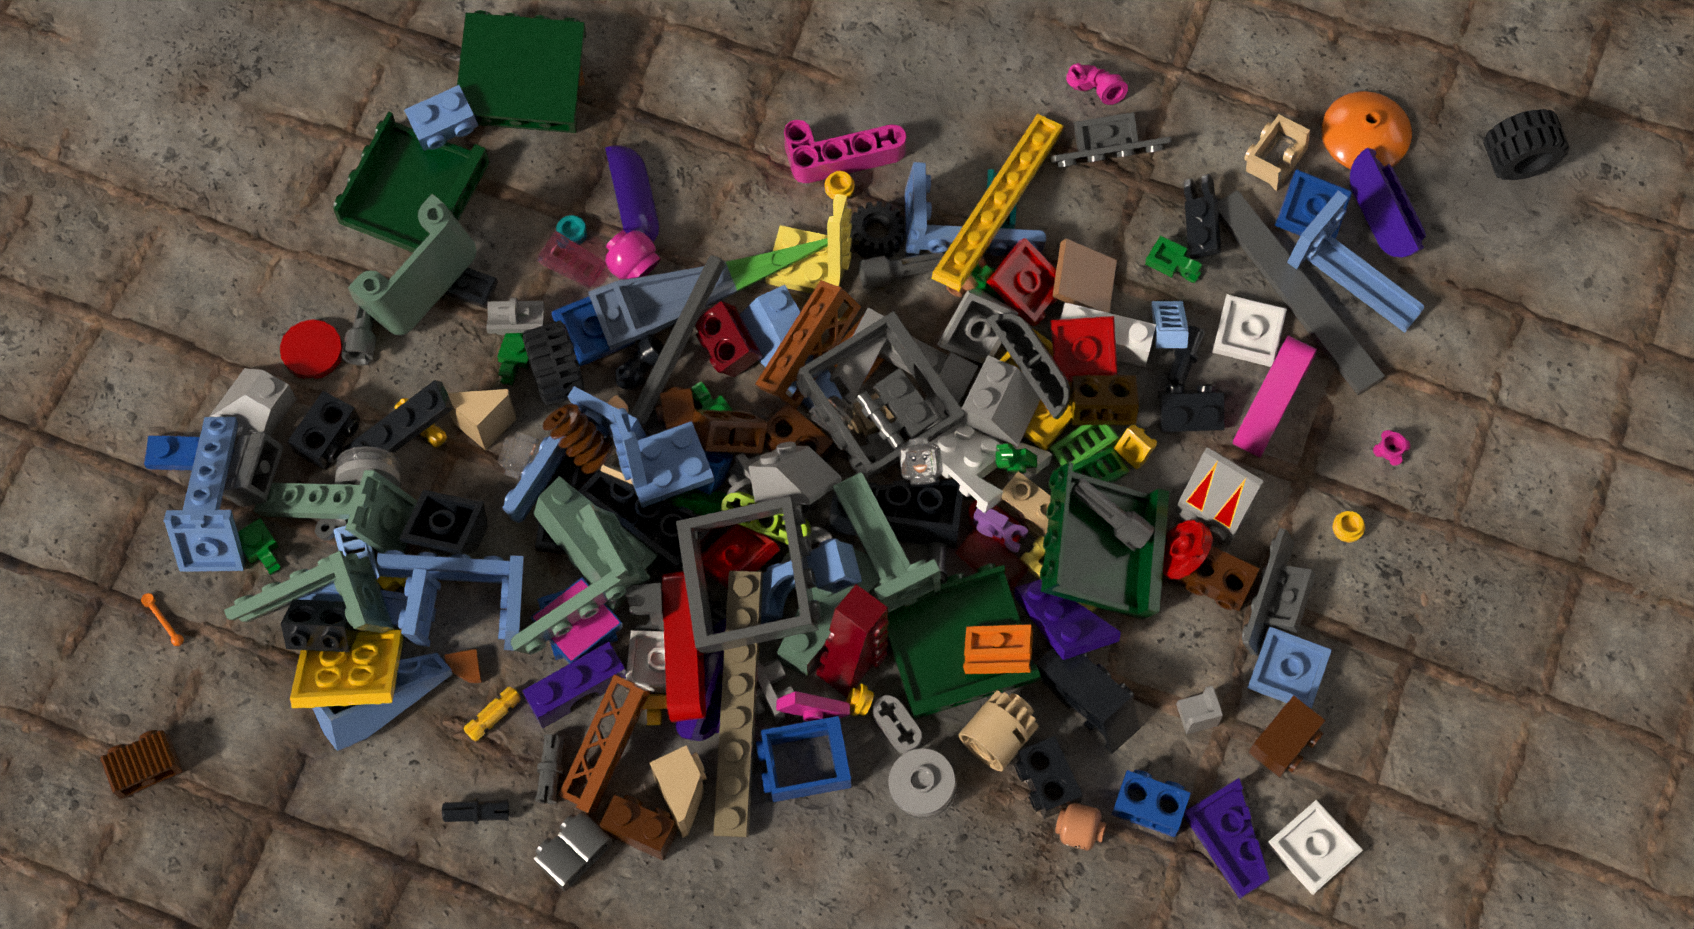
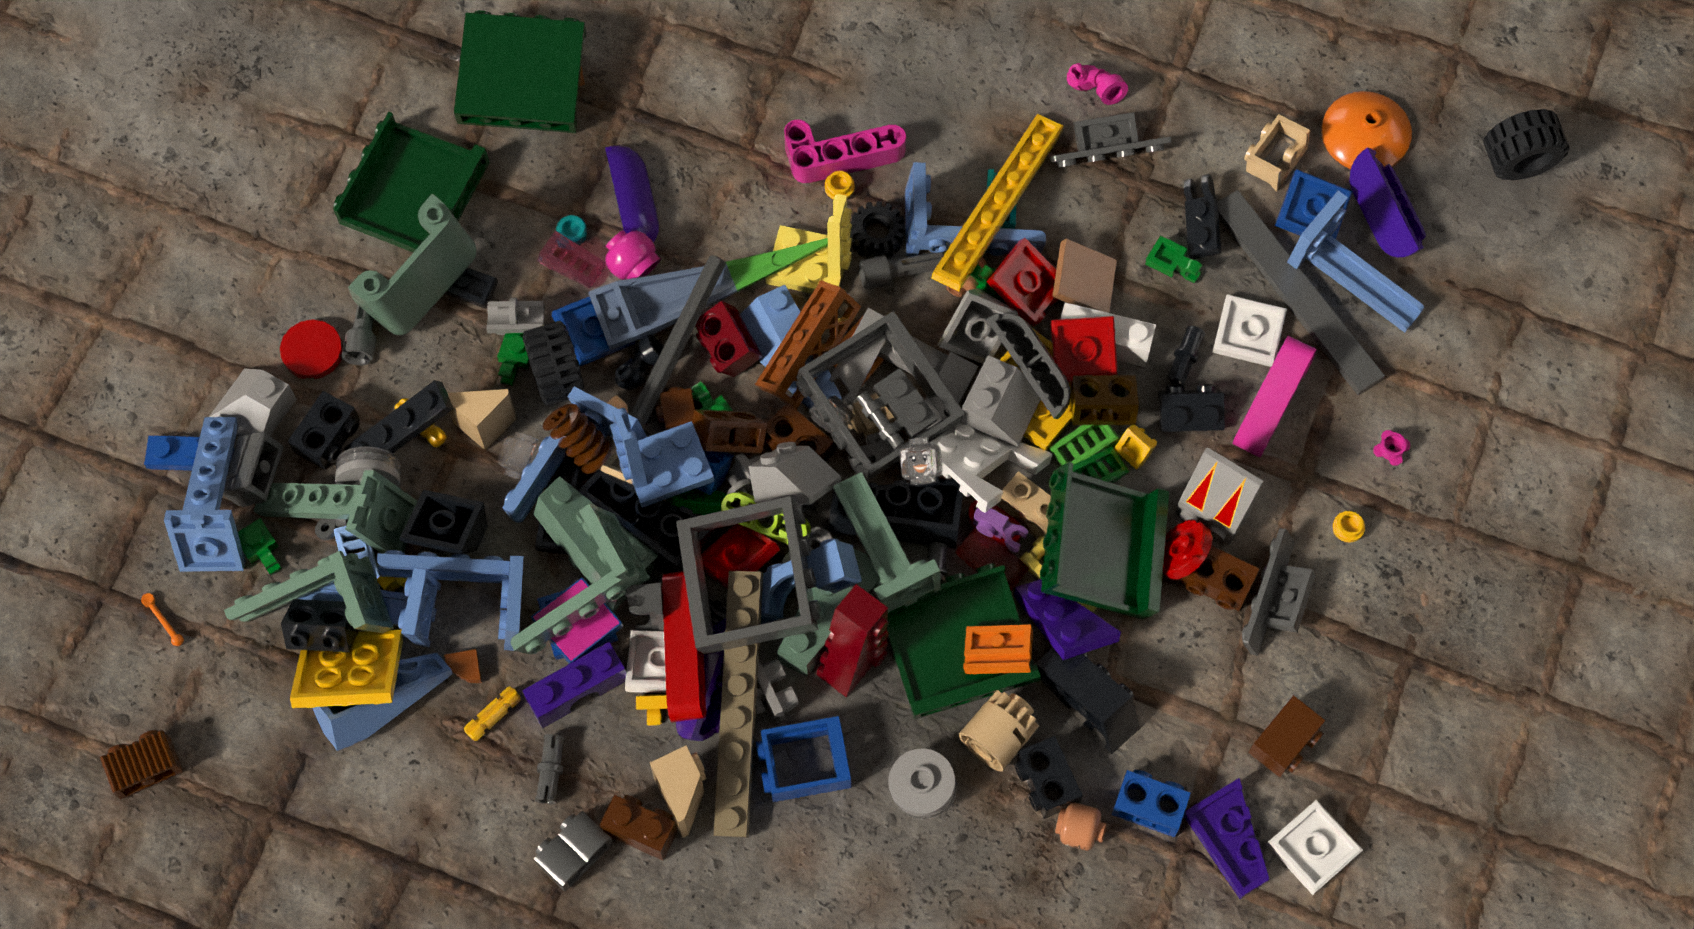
(441, 118): medium blue bracket -> none
(475, 811): black axle -> none
(611, 747): dark orange fence -> none
(812, 706): dark pink plate -> none
(860, 700): yellow plate -> none
(903, 720): light grey beam -> none
(1015, 459): green plate -> none
(1128, 526): dark grey piece -> none
(1171, 324): light blue slope -> none
(1200, 711): light grey panel -> none
(1289, 667): medium blue plate -> none

